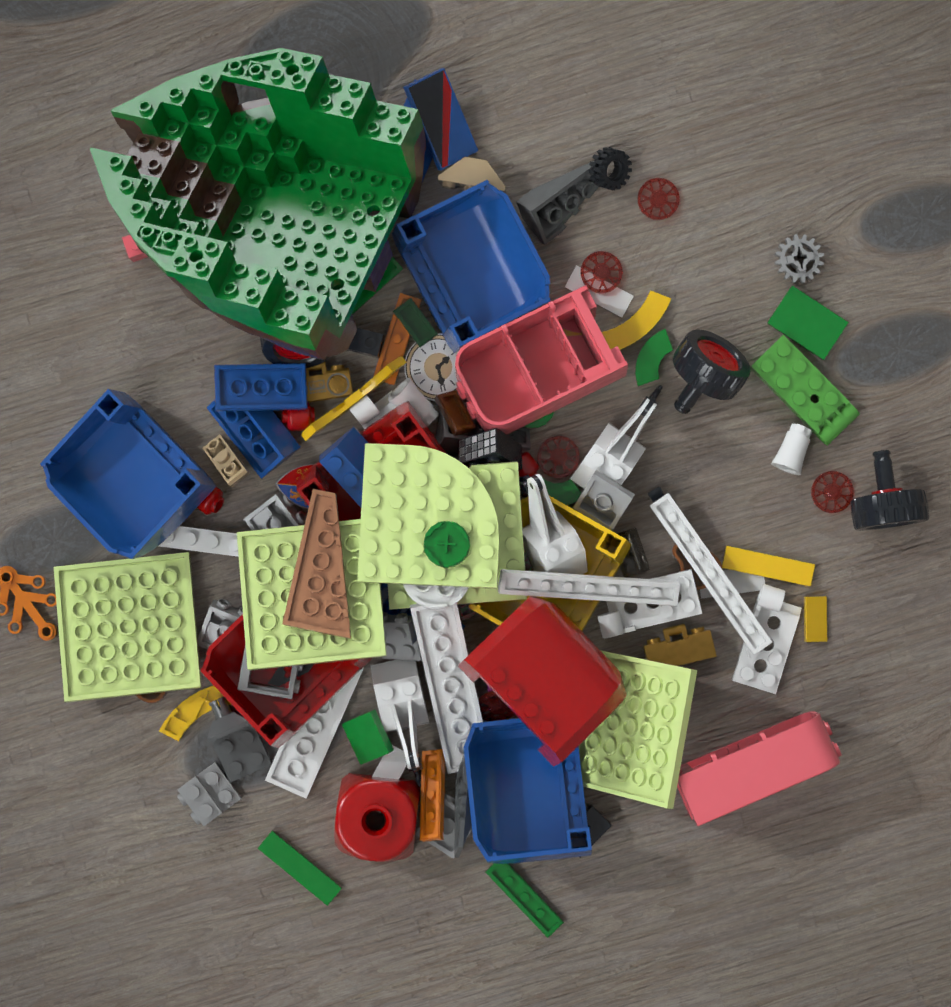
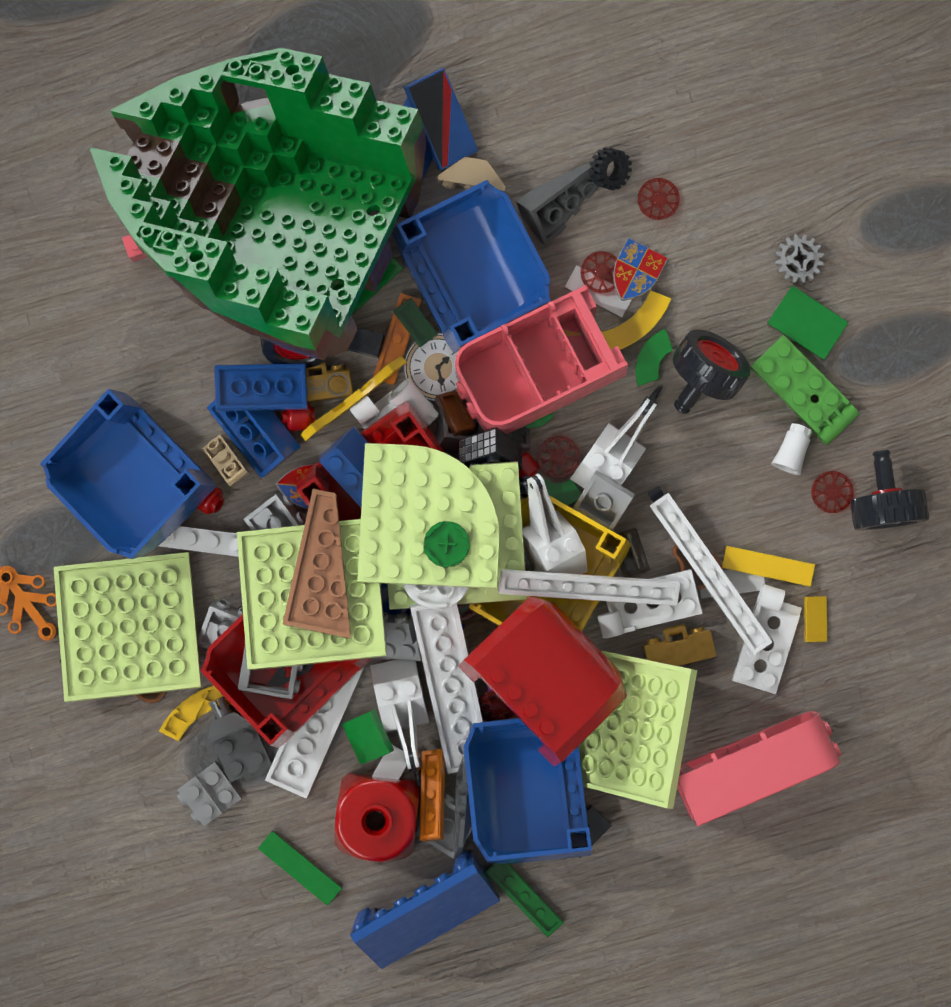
(427, 914): none -> blue slope
(636, 270): none -> shield

